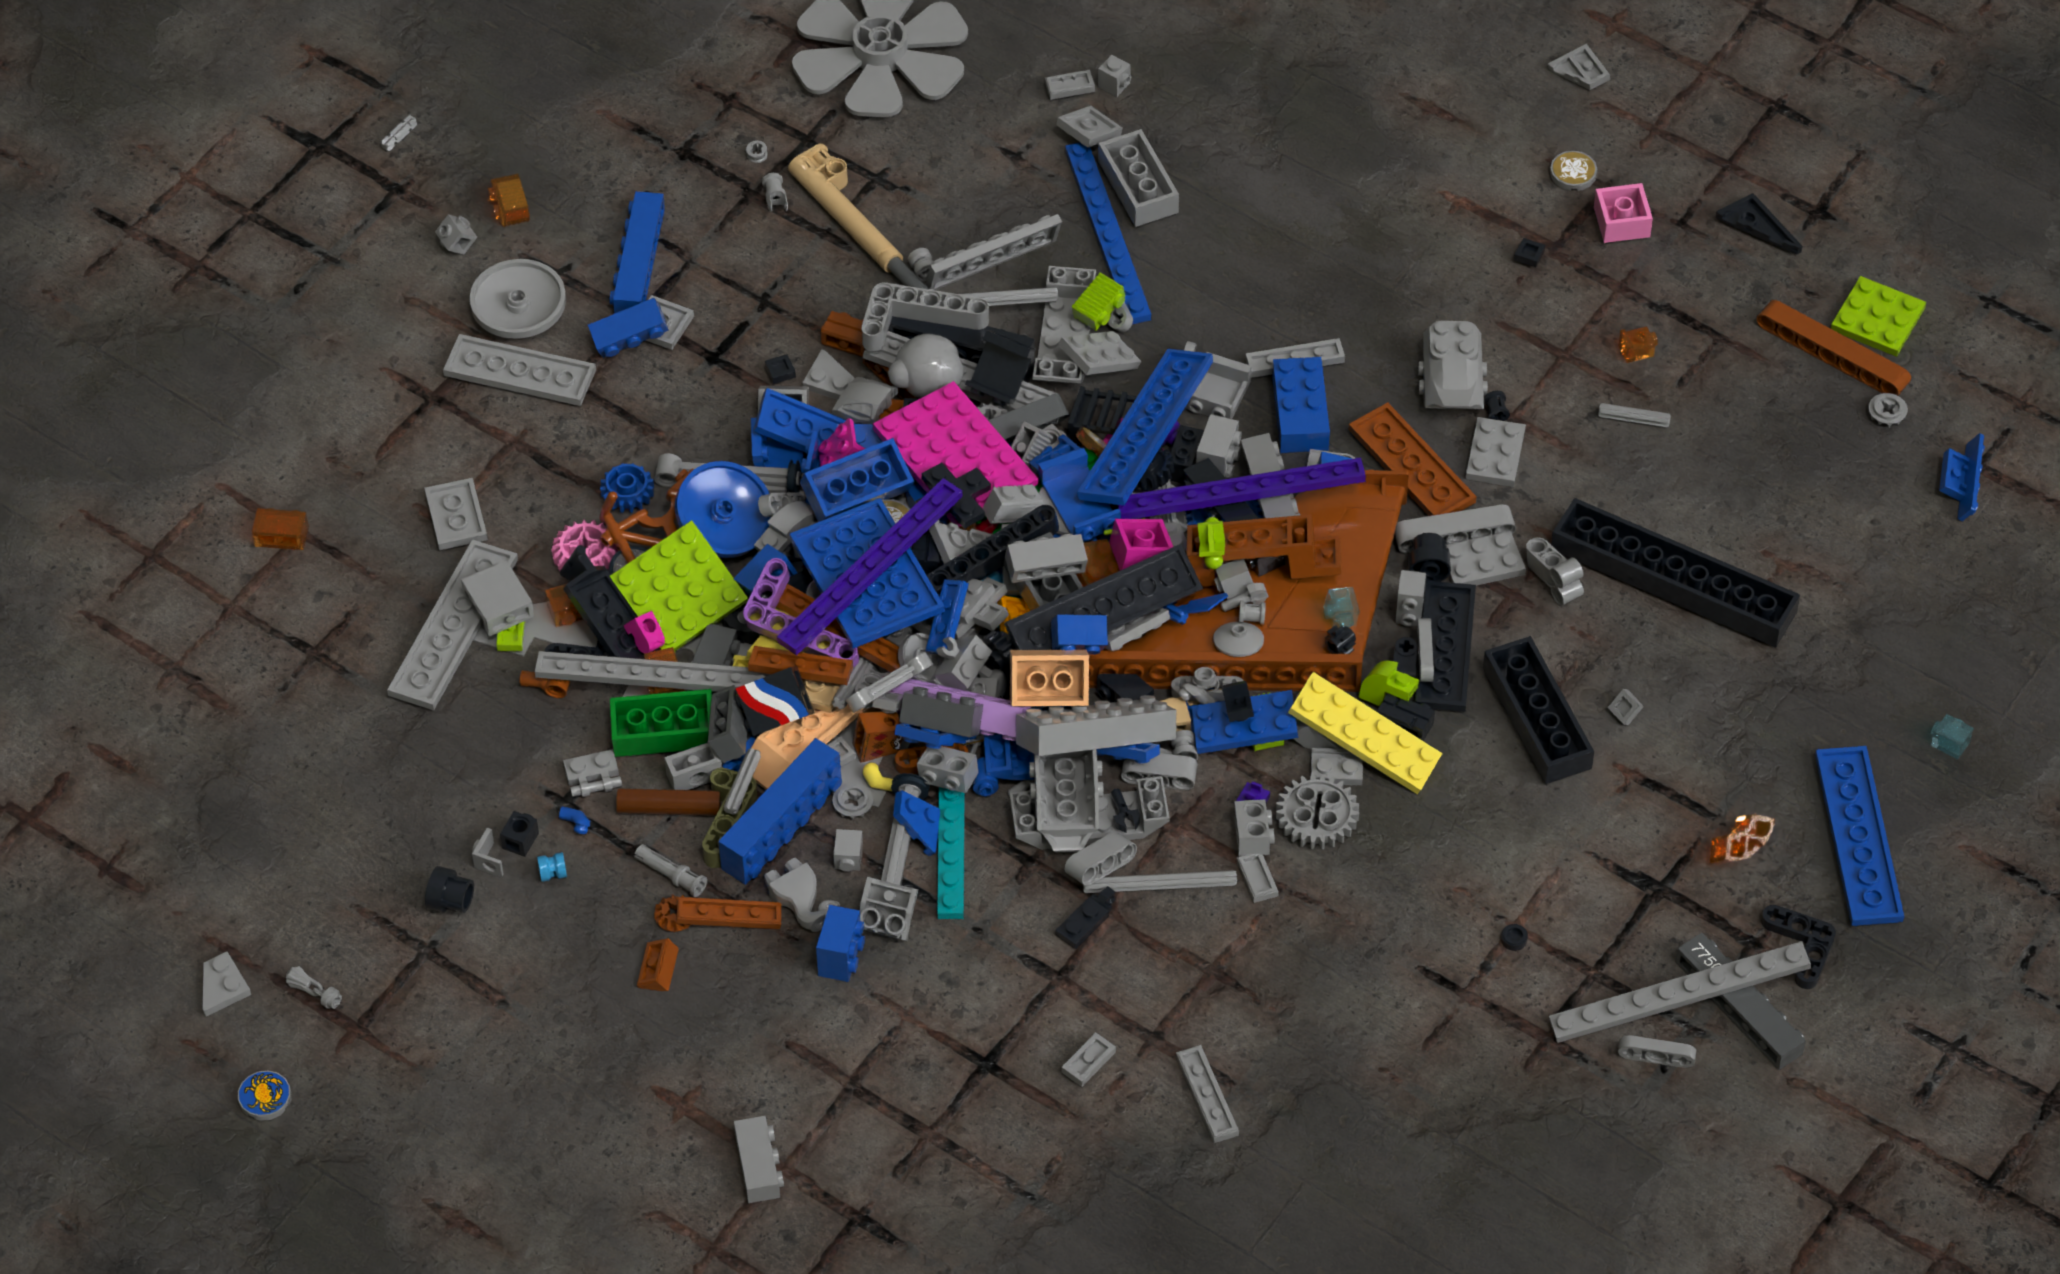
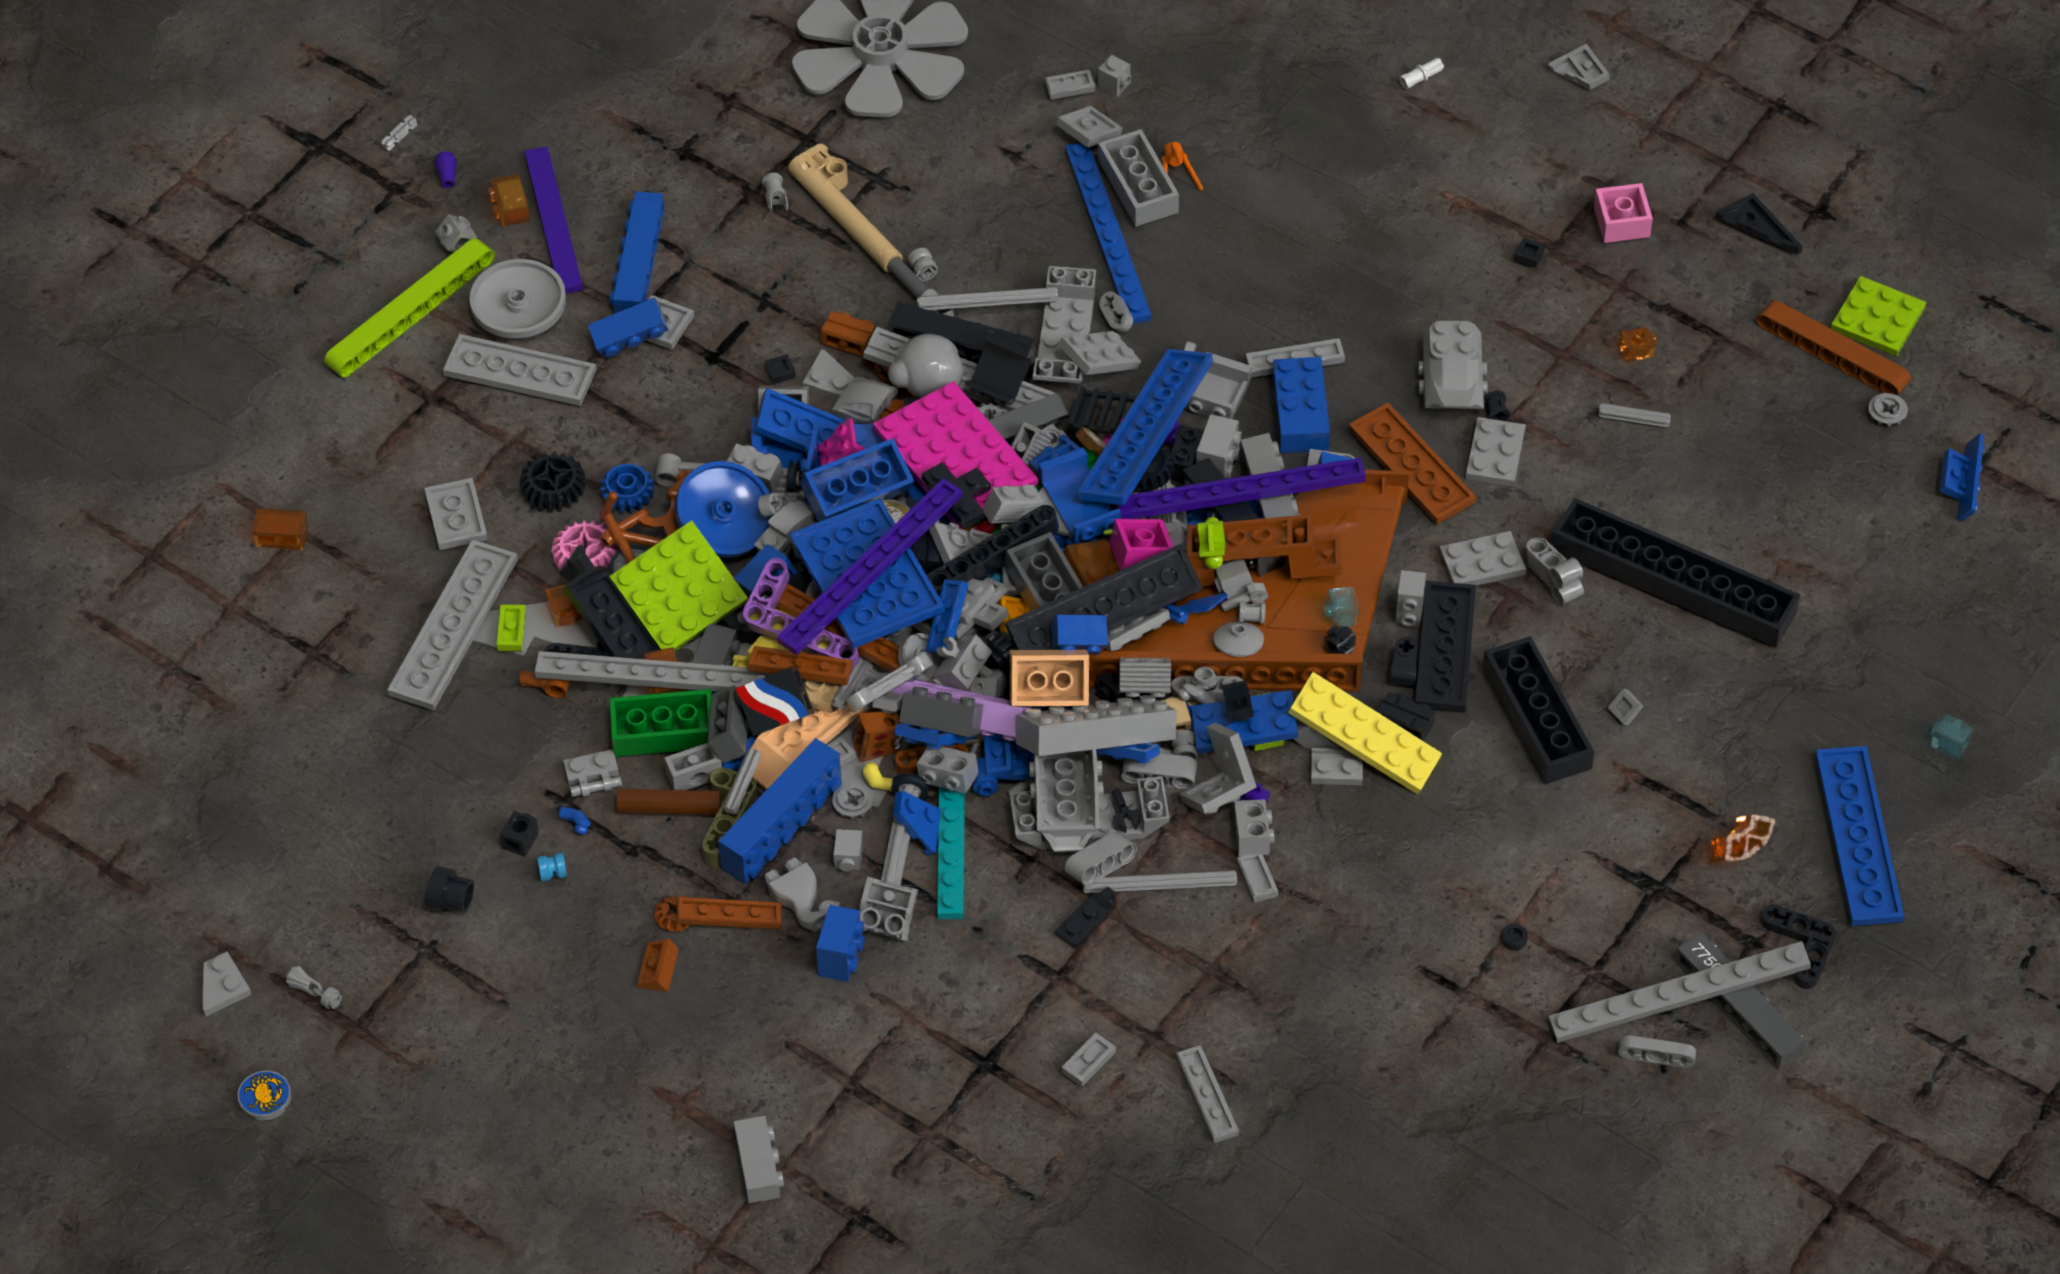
(409, 307): none -> lime beam
(446, 168): none -> dark purple cone
(480, 851): light grey bracket -> none
(498, 597): light grey panel -> none
(553, 218): none -> dark purple tile
(564, 488): none -> black gear
(646, 632): dark pink leg -> none
(678, 874): light grey pin -> none
(756, 145): light grey bush -> none
(765, 466): none -> light grey brick
(920, 305): light grey beam -> none
(993, 252): light grey plate -> none
(1046, 558): light grey brick -> none
(1098, 302): lime brick -> none
(1145, 676): none -> light grey brick
(1175, 156): none -> orange plant
(1231, 782): none -> light grey bracket
(1341, 814): light grey gear -> none
(1386, 679): lime brick -> none
(1421, 73): none -> white axle
(1425, 649): light grey beam -> none
(1430, 556): black piece -> none
(1456, 526): light grey beam -> none
(1573, 170): tile -> none

